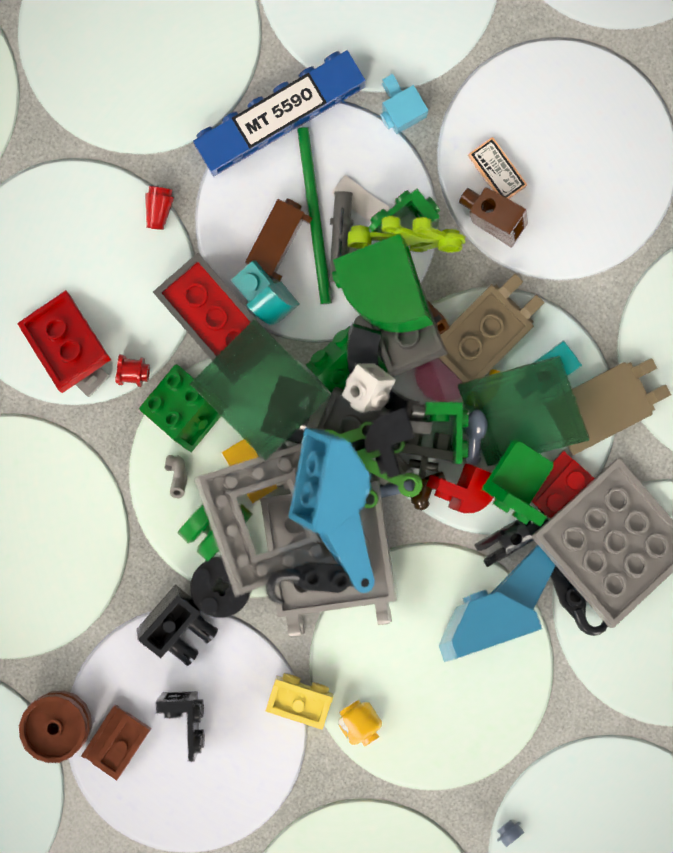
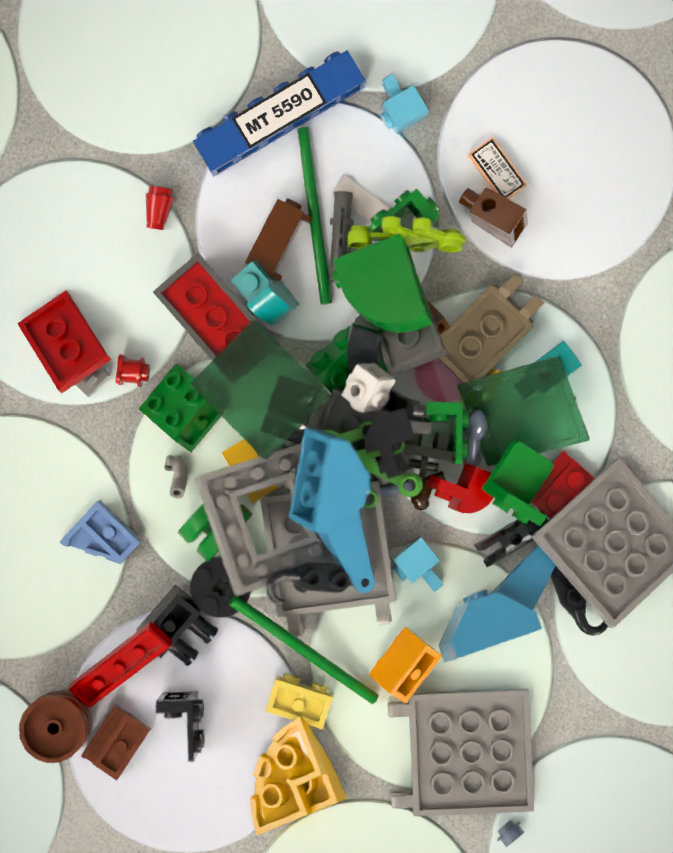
(102, 534): none -> medium blue wing
(120, 664): none -> red tile
(293, 779): none -> yellow brick
(303, 649): none -> green piece
(360, 723): yellow head -> none
(405, 665): none -> light orange brick
(417, 561): none -> medium azure brick
(468, 752): none -> light grey plate
(615, 401): dark tan tile -> none

